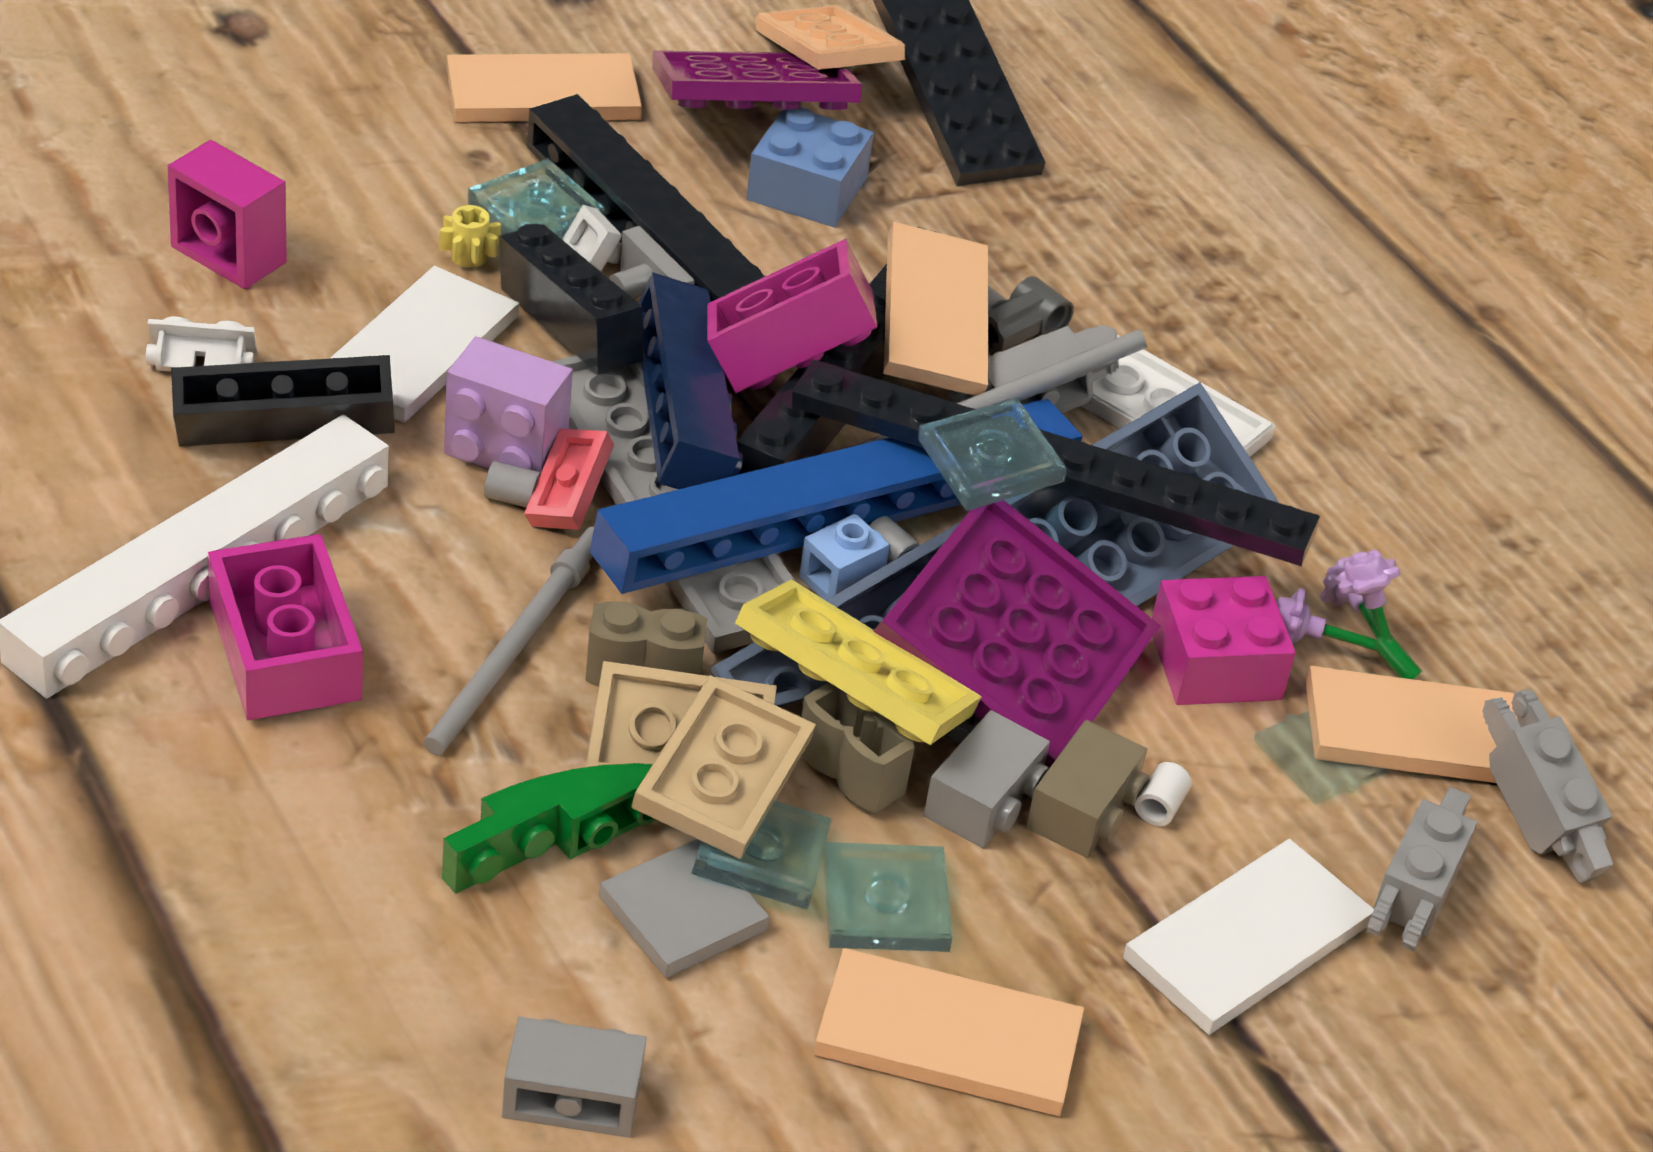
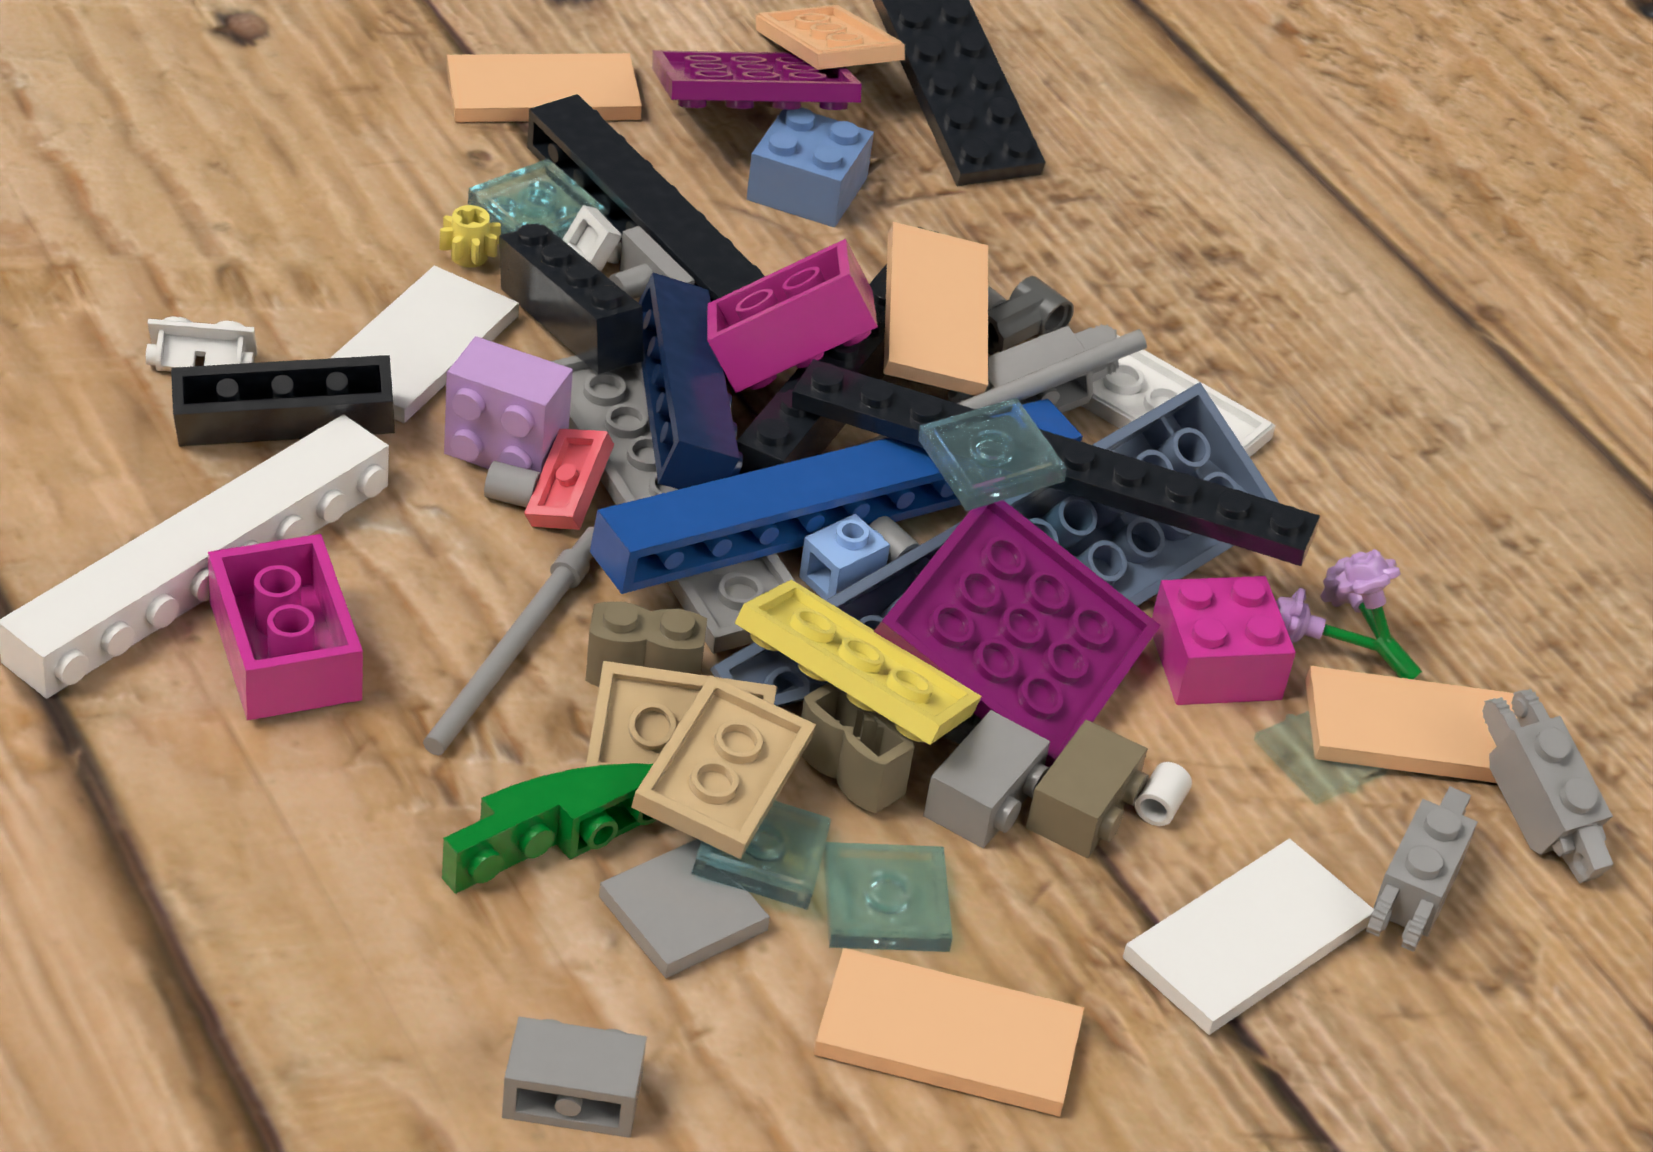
(227, 213): dark pink brick -> none

